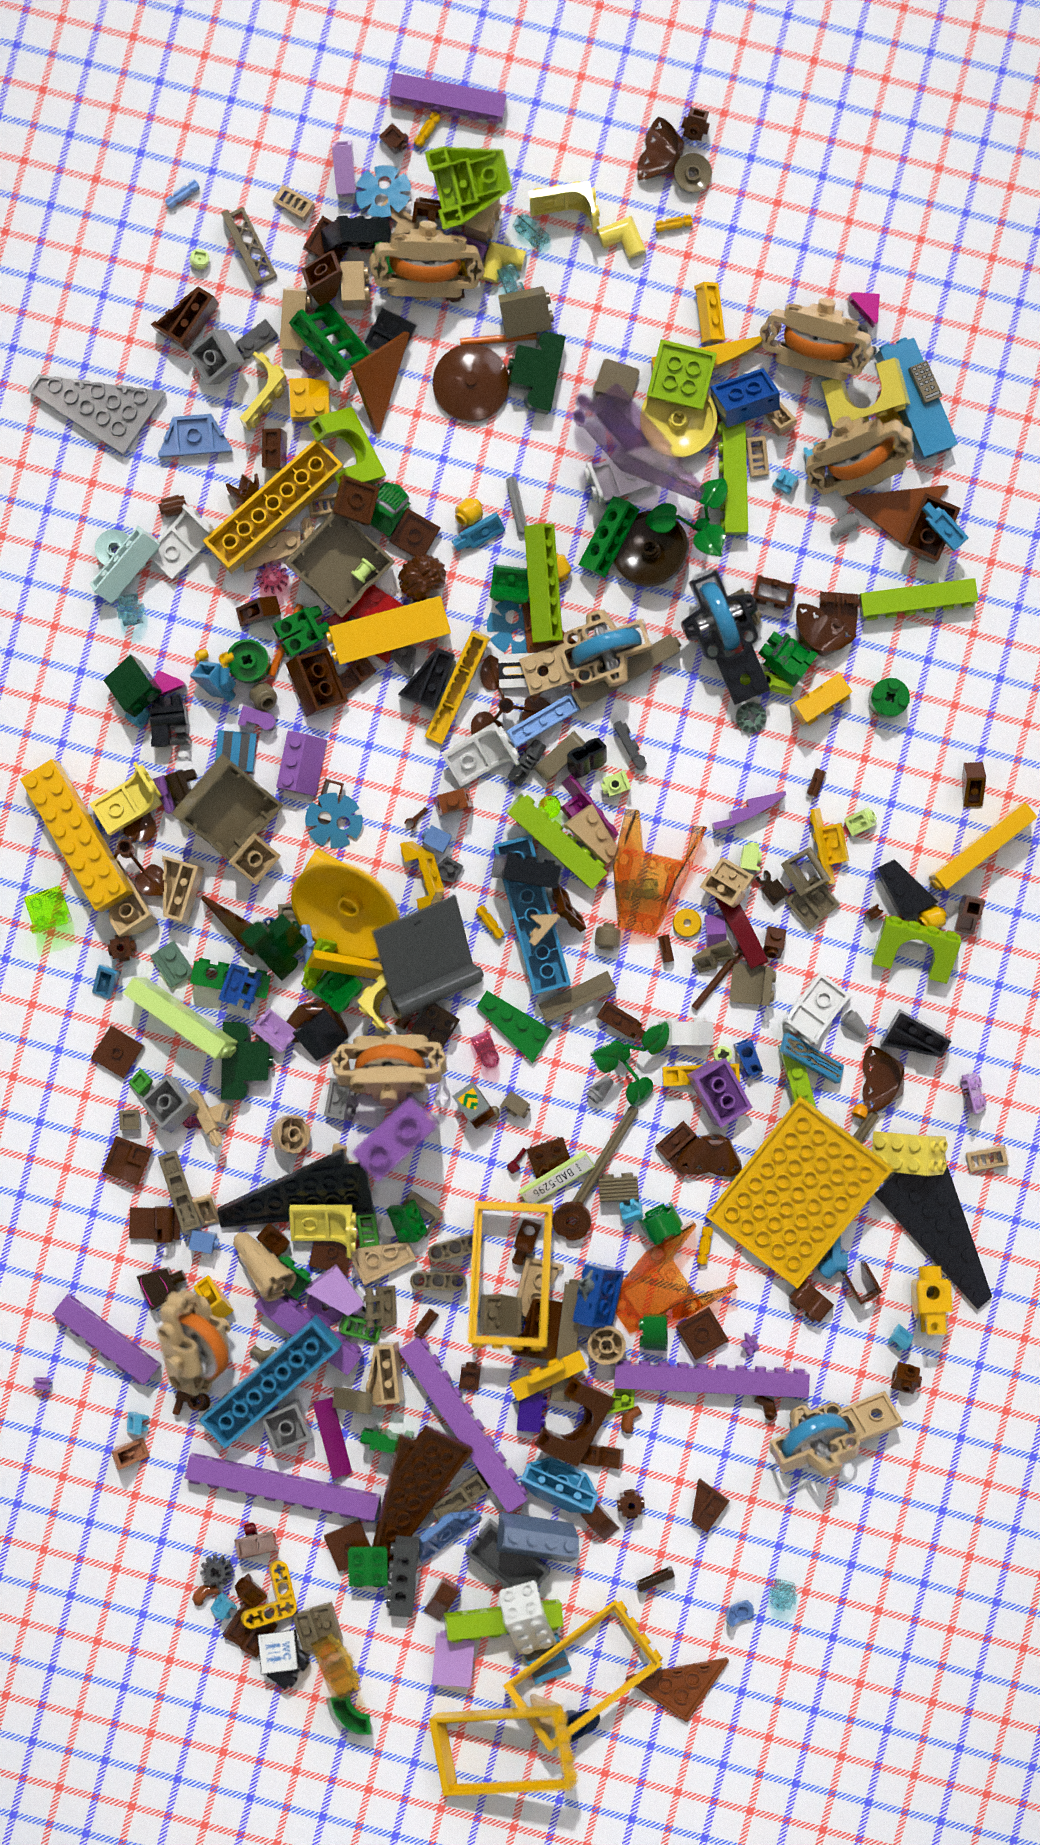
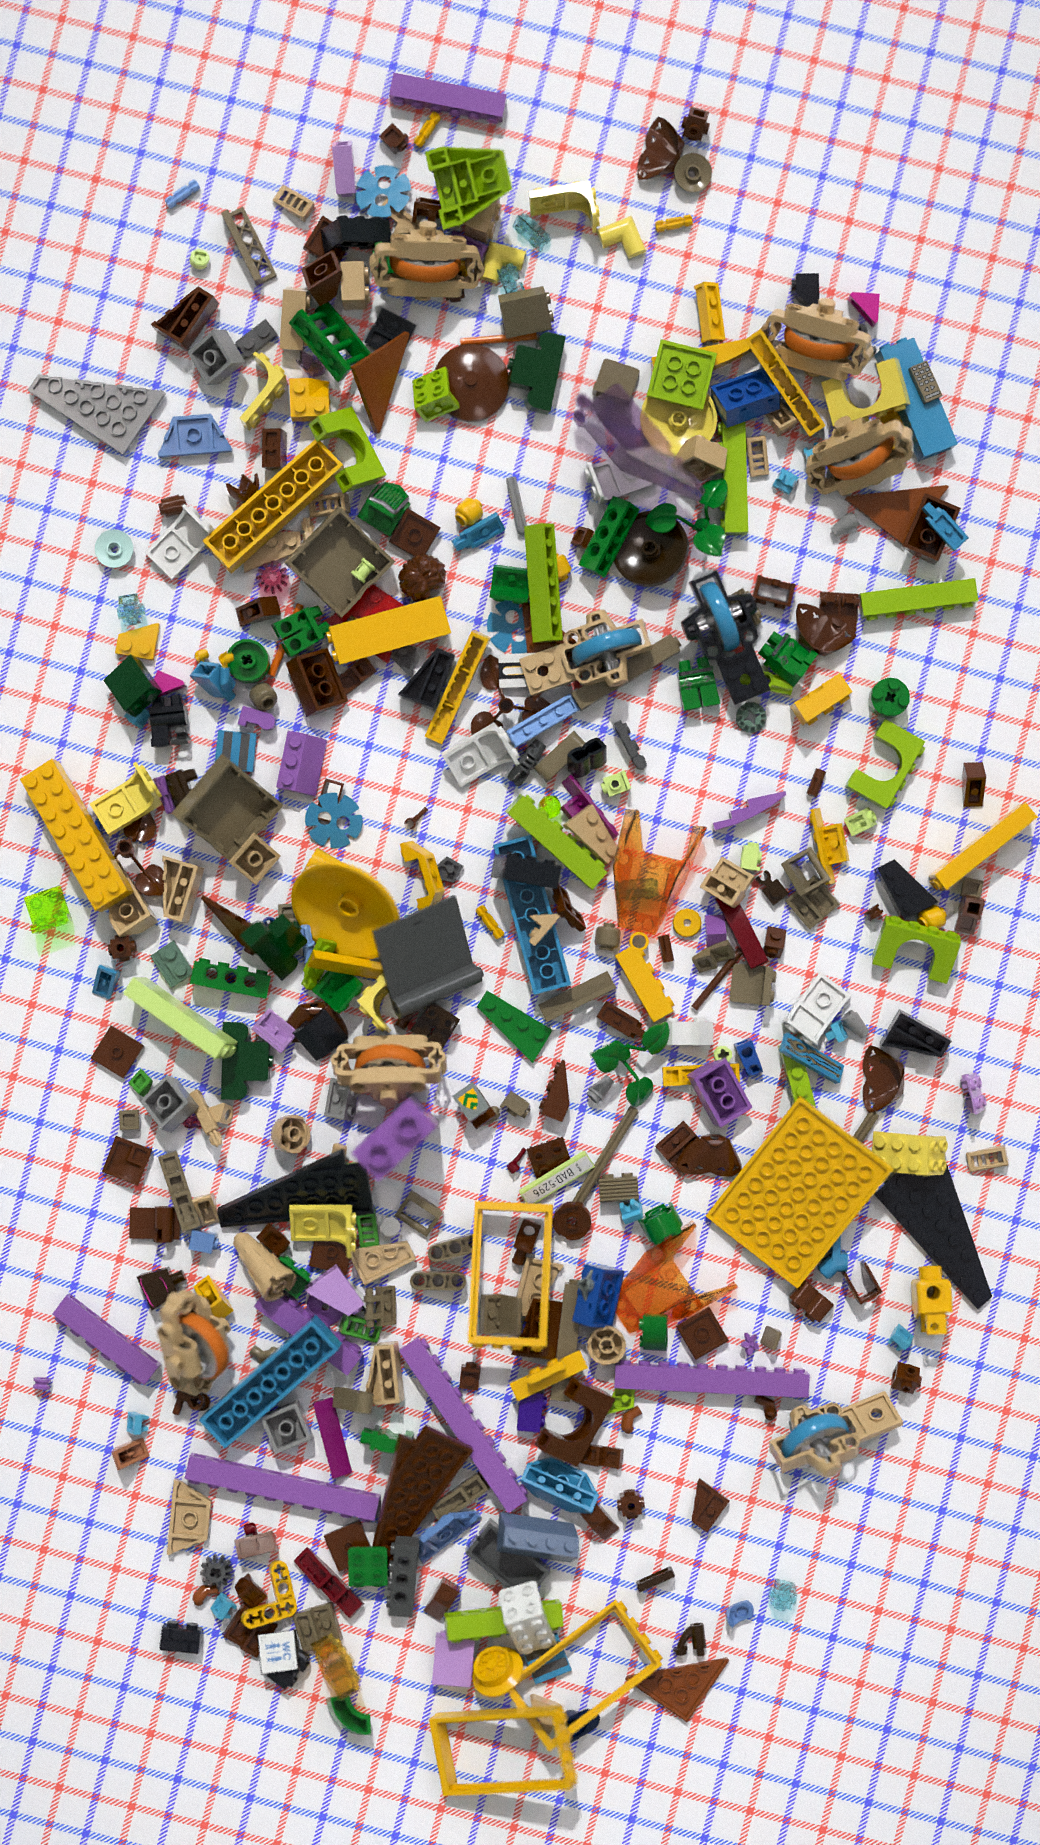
(125, 564): light aqua brick -> none
(139, 642): none -> yellow wing
(181, 1637): none -> black brick
(188, 1517): none -> tan wing
(234, 984): blue plate -> none
(328, 1581): none -> dark red slope
(355, 500): reddish brown plate -> none
(407, 1222): green bracket -> none
(426, 1322): reddish brown piece -> none
(433, 395): none -> lime bracket
(436, 838): medium blue brick -> none
(453, 801): dark orange torso -> none
(483, 1046): clear pink piece -> none
(497, 1671): none -> yellow wheel
(557, 1100): none -> reddish brown slope
(582, 537): none -> reddish brown tile
(642, 980): none -> yellow hinge
(695, 679): none -> green hips
(697, 1632): none -> dark brown plant
(702, 457): none -> tan slope
(704, 1246): yellow axle -> none
(771, 1337): none -> dark tan slope
(785, 382): none -> yellow slope
(806, 288): none -> black slope
(838, 1032): none -> medium azure tile
(860, 1111): light orange hinge -> none
(907, 748): none -> lime arch
(971, 887): none -> dark tan plate

